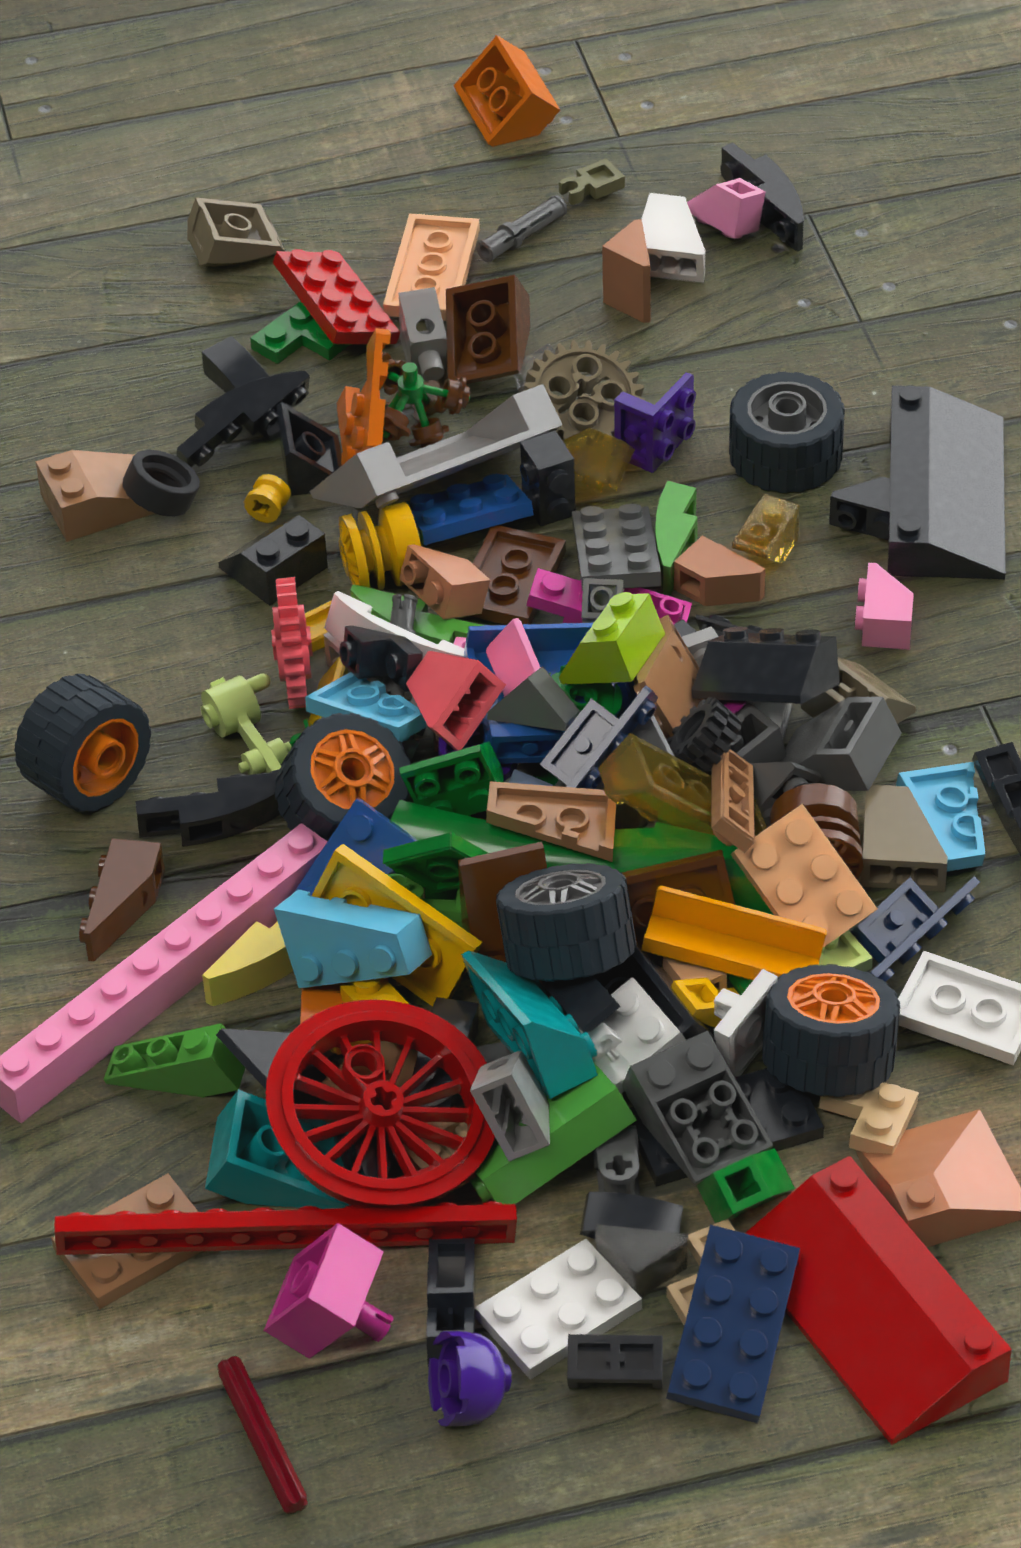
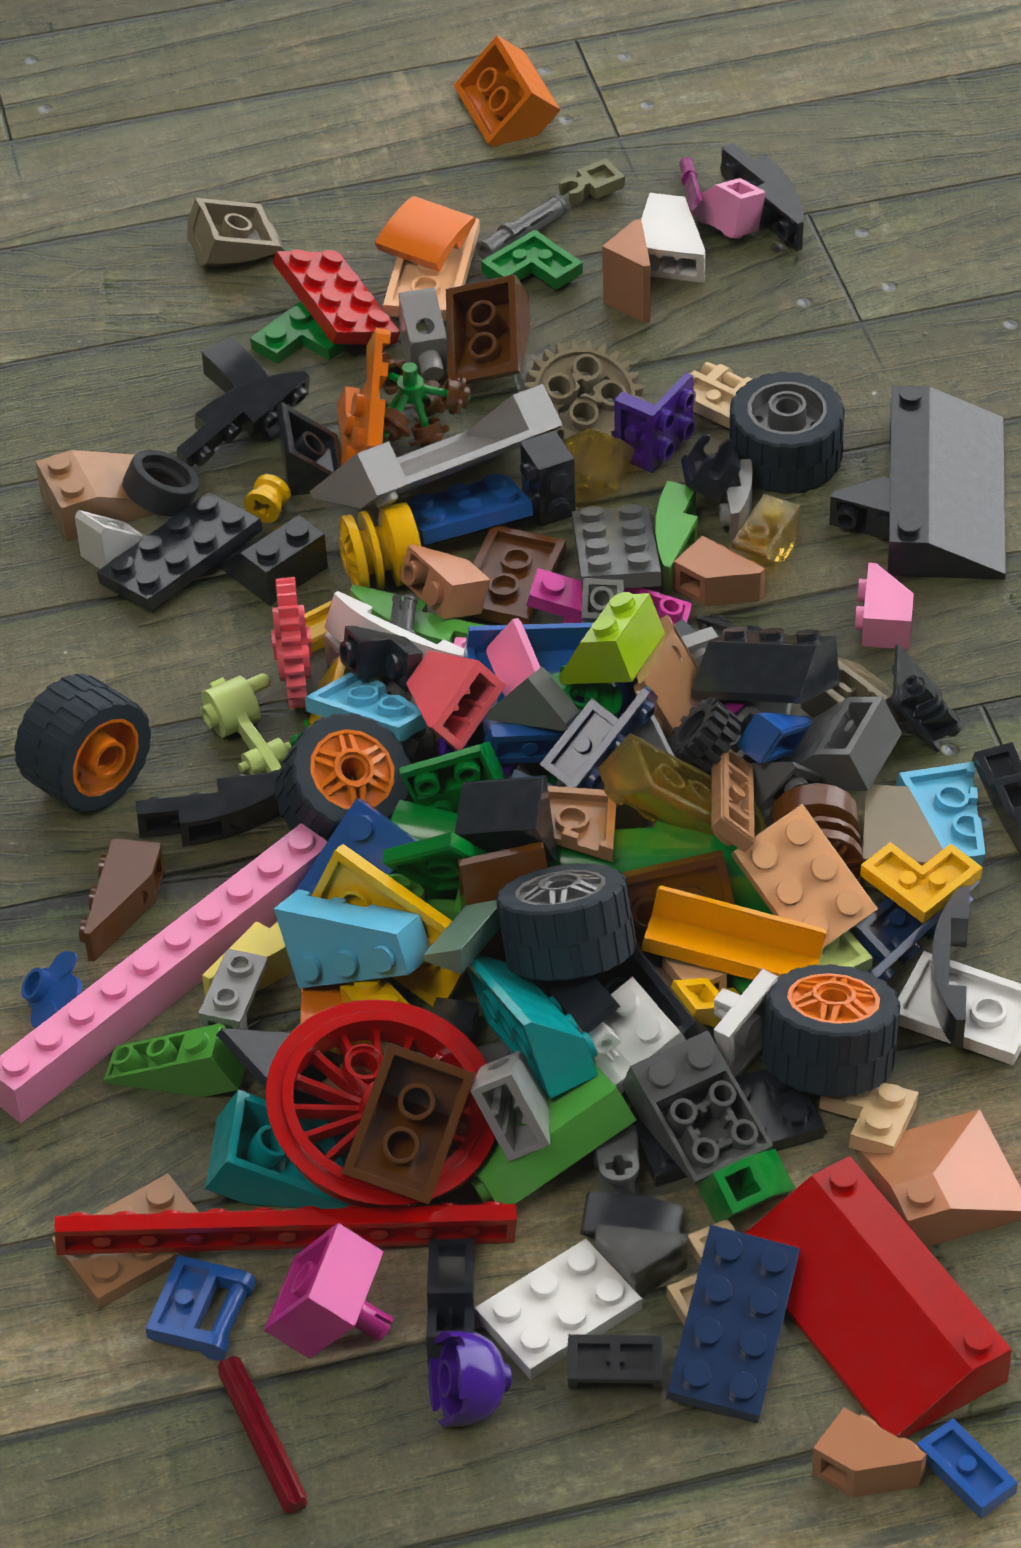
(51, 987): none -> blue plate
(103, 537): none -> white slope
(179, 551): none -> black plate
(187, 1299): none -> blue plate
(232, 990): none -> light grey bracket
(409, 1123): none -> reddish brown slope
(424, 232): none -> orange slope
(465, 937): none -> sand green slope
(506, 814): none -> black slope
(533, 255): none -> green plate
(690, 182): none -> magenta piece
(711, 472): none -> black hinge
(715, 390): none -> tan plate
(738, 500): none -> light grey slope
(773, 736): none -> blue slope
(865, 1458): none -> nougat slope
(916, 887): none -> yellow plate
(921, 701): none -> black hinge
(947, 999): none -> black slope
(967, 1468): none -> blue plate

